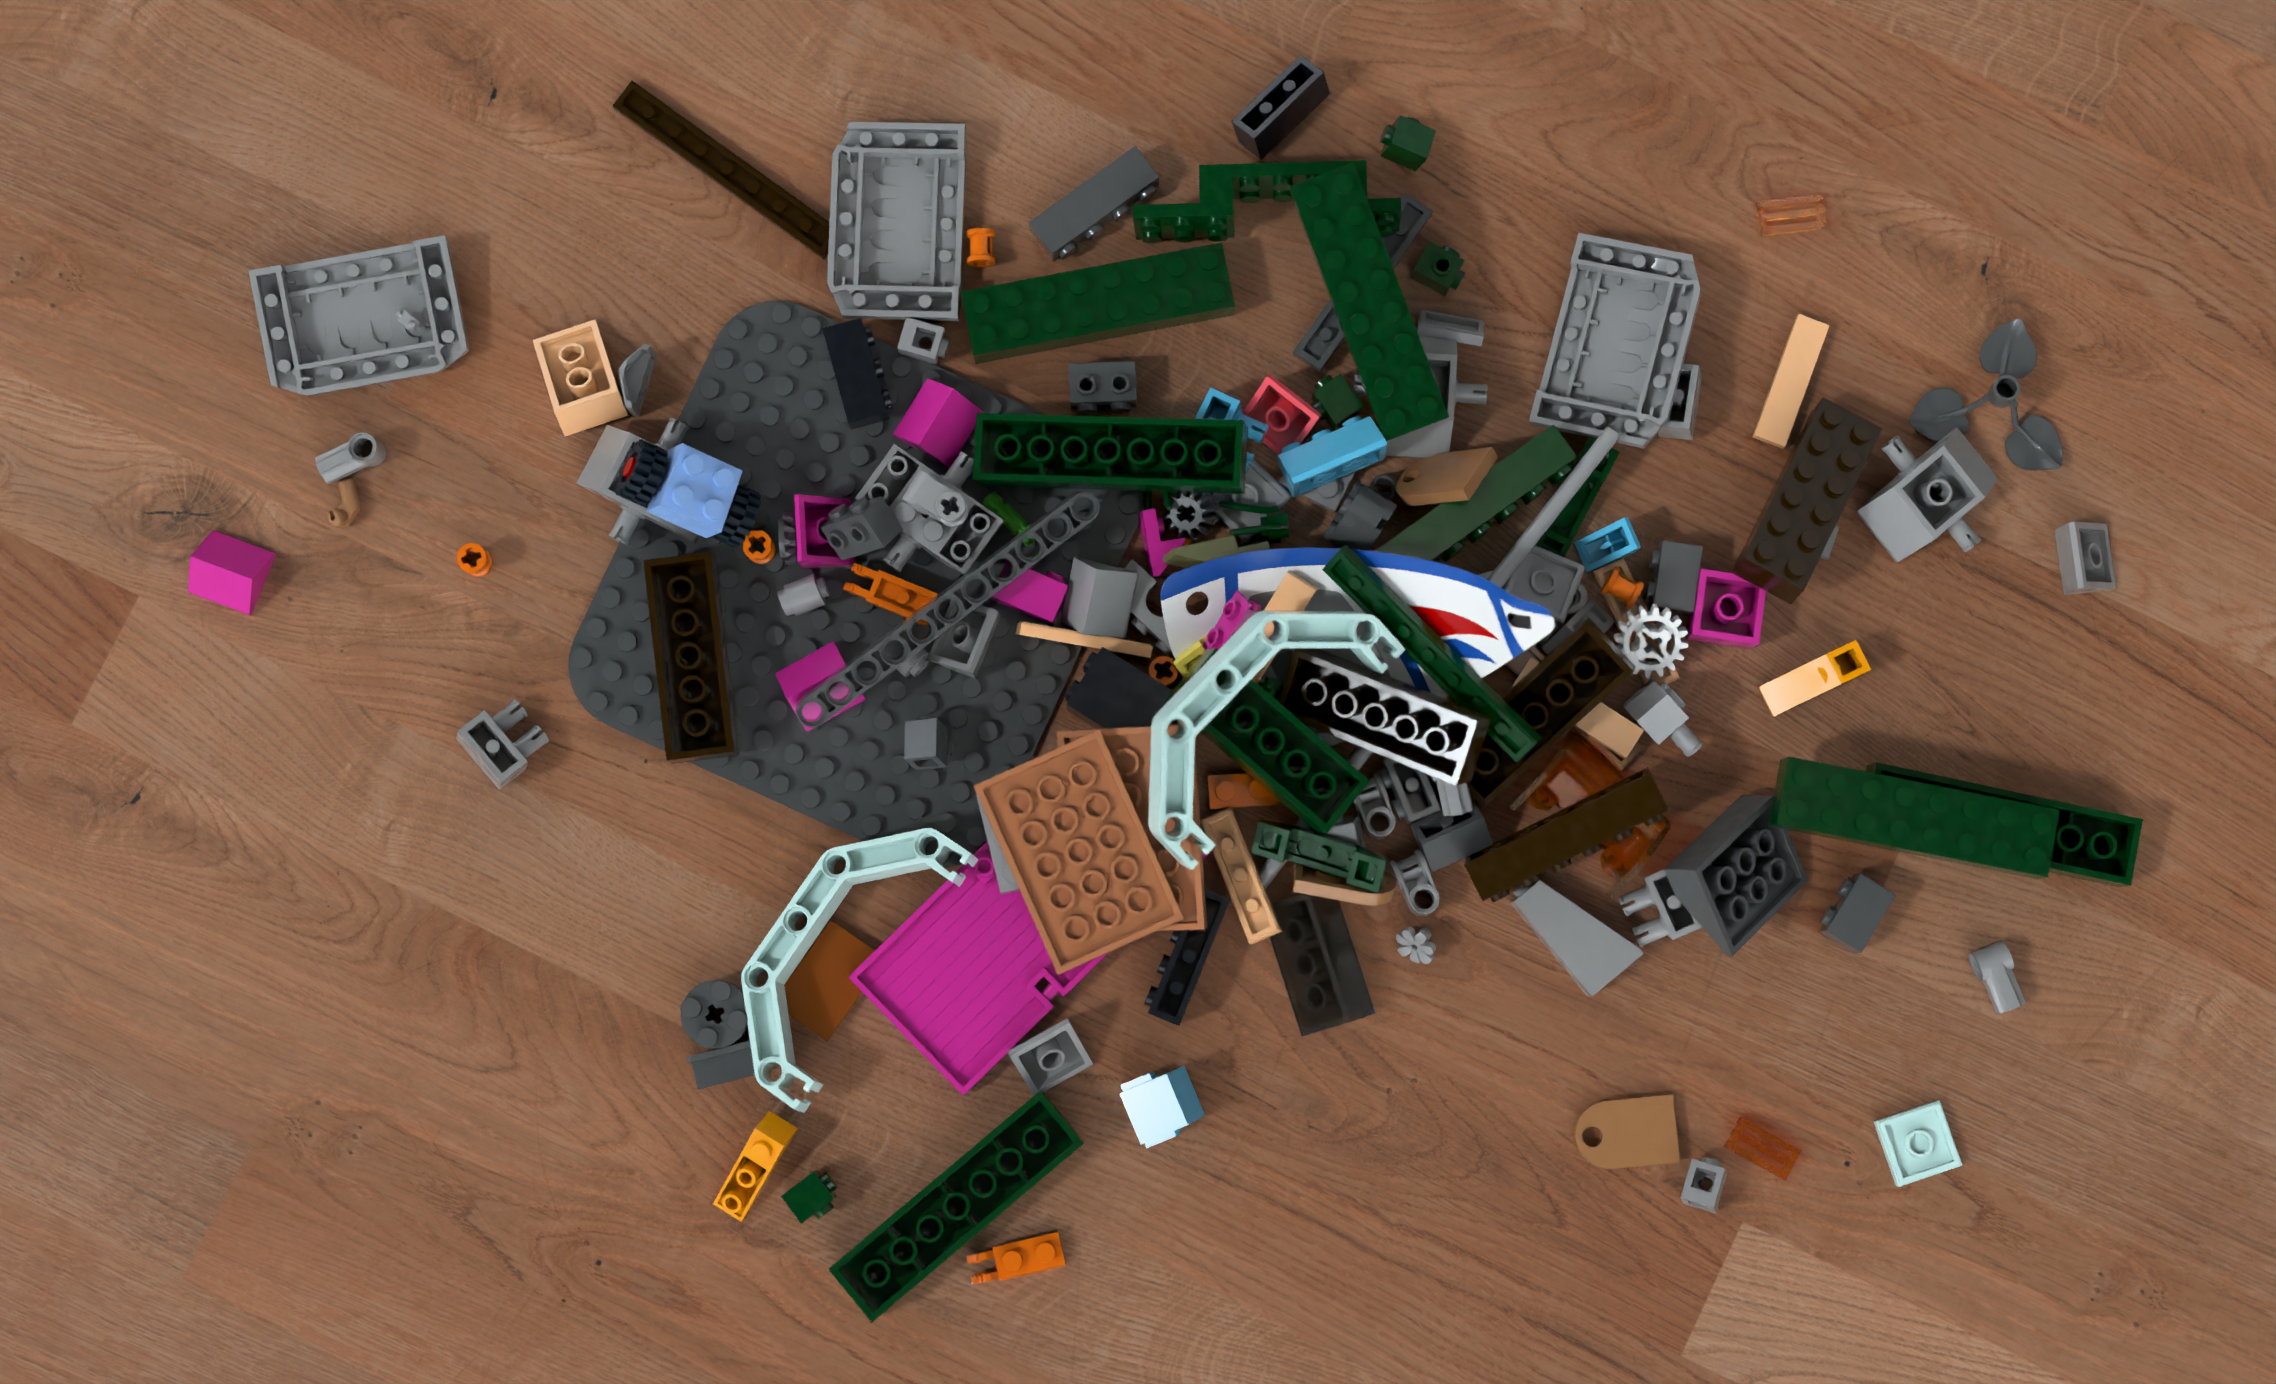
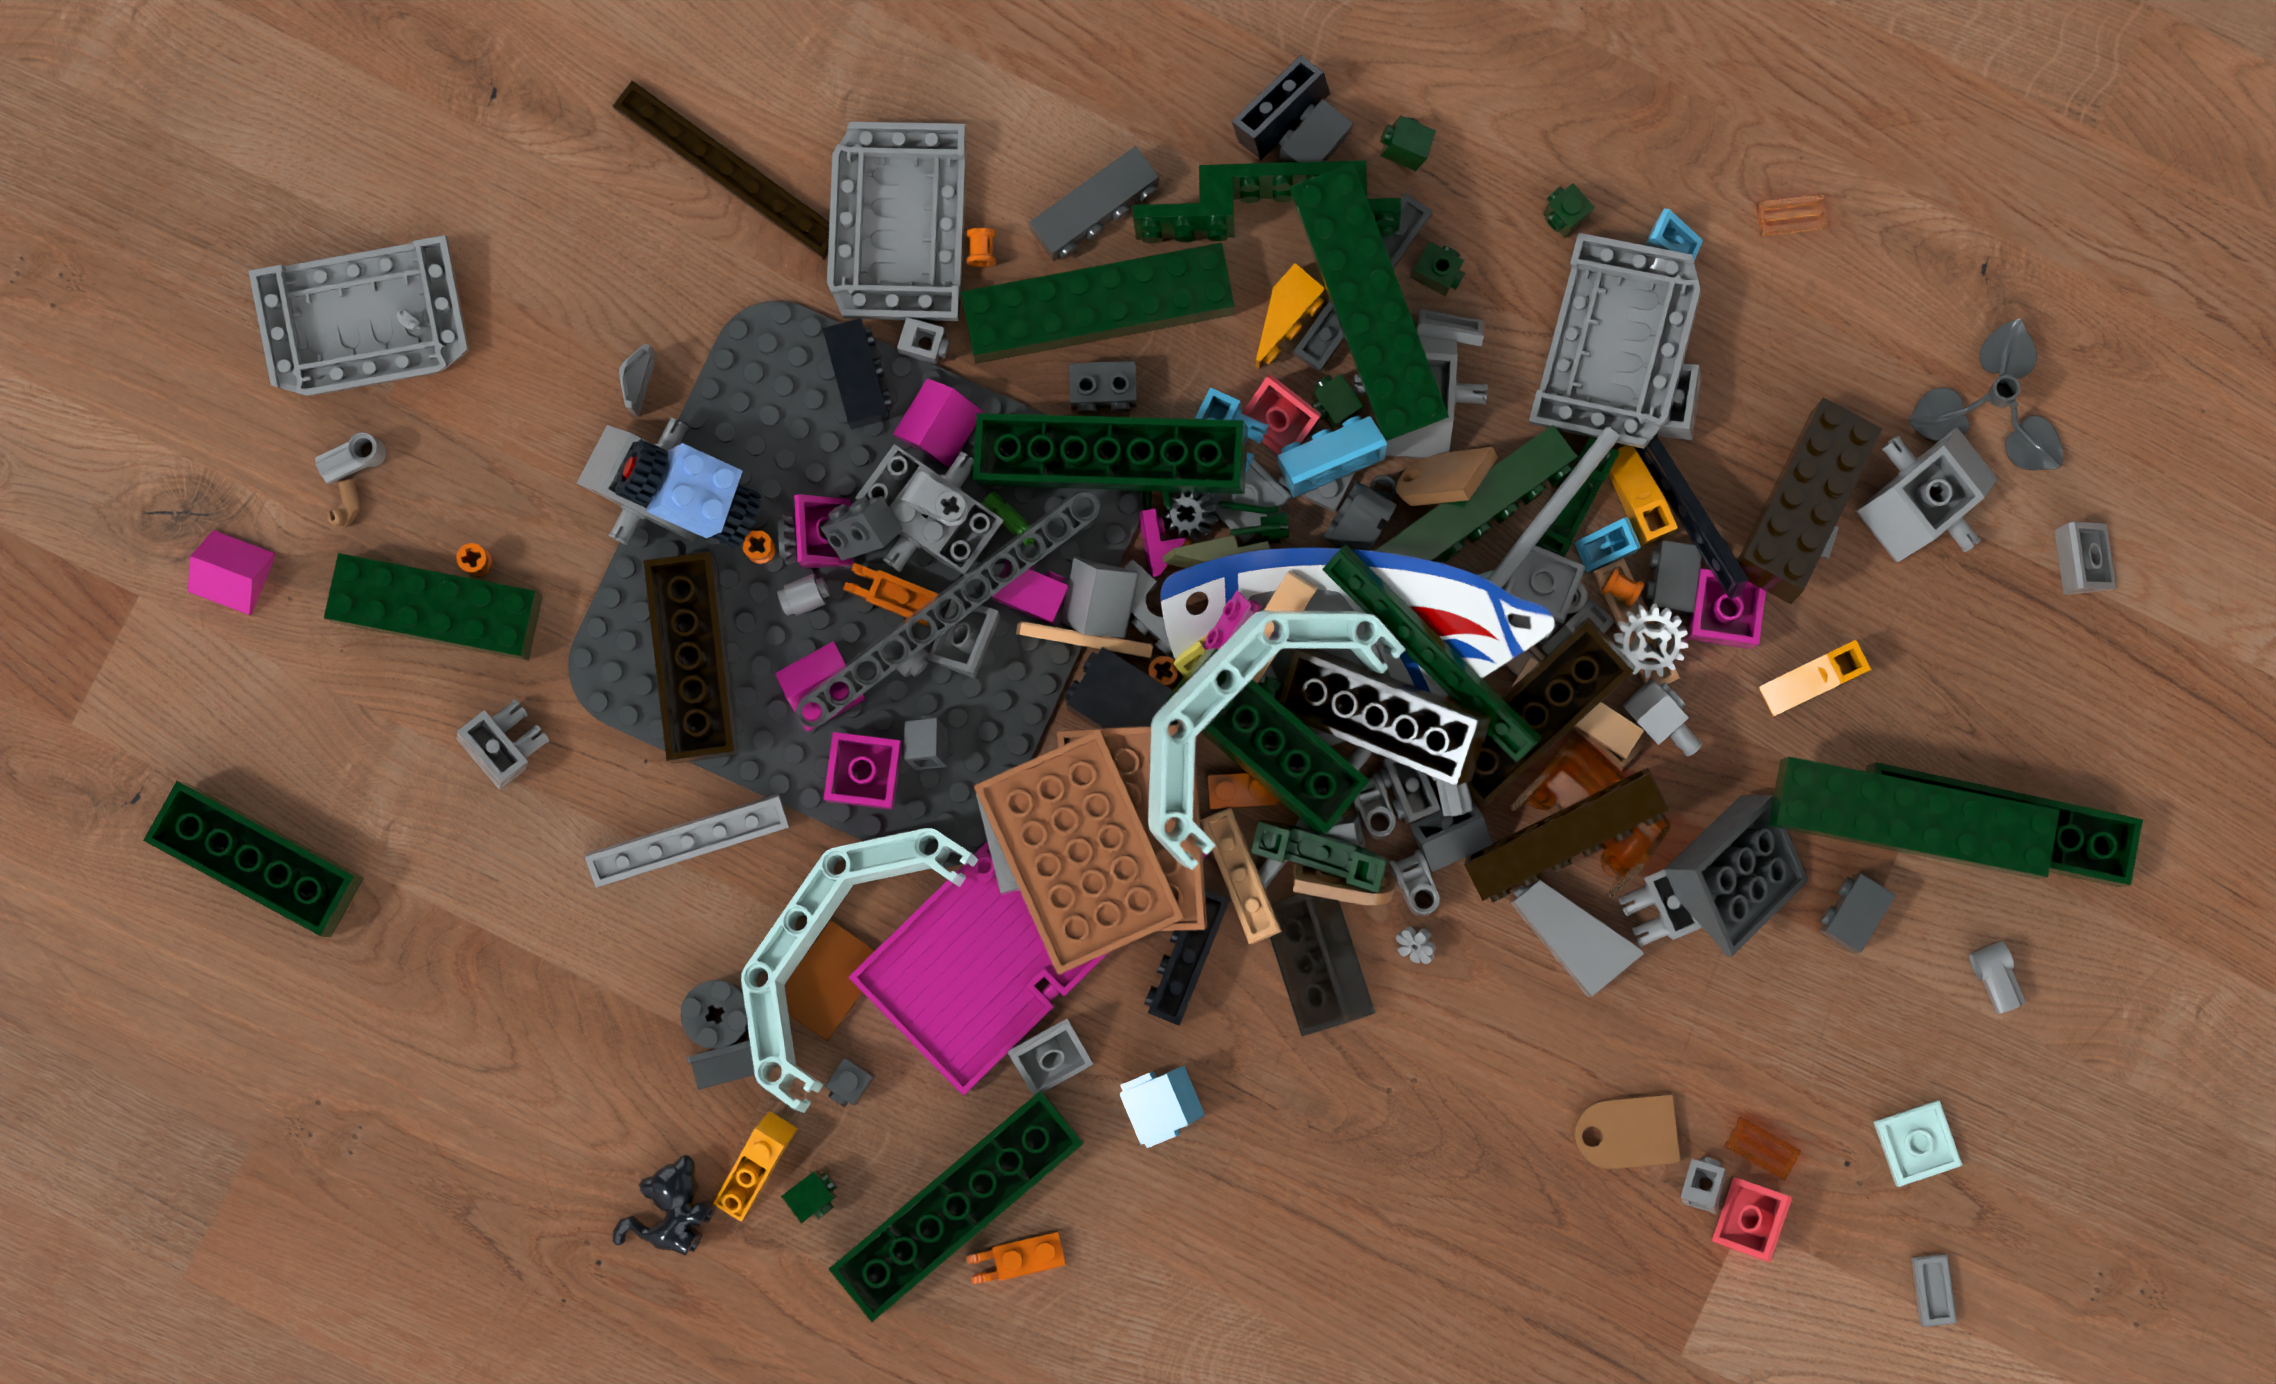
(253, 859): none -> dark green brick
(433, 606): none -> dark green brick
(579, 378): light nougat slope -> none
(672, 1191): none -> black animal
(687, 840): none -> light grey plate
(849, 1082): none -> dark grey brick
(863, 771): none -> dark pink brick
(1290, 302): none -> light orange slope
(1317, 137): none -> dark grey brick
(1567, 209): none -> dark green brick
(1641, 497): none -> light orange slope
(1674, 235): none -> medium azure slope
(1693, 518): none -> black tile
(1752, 1219): none -> coral slope
(1790, 381): light nougat tile -> none
(1933, 1290): none -> light grey tile

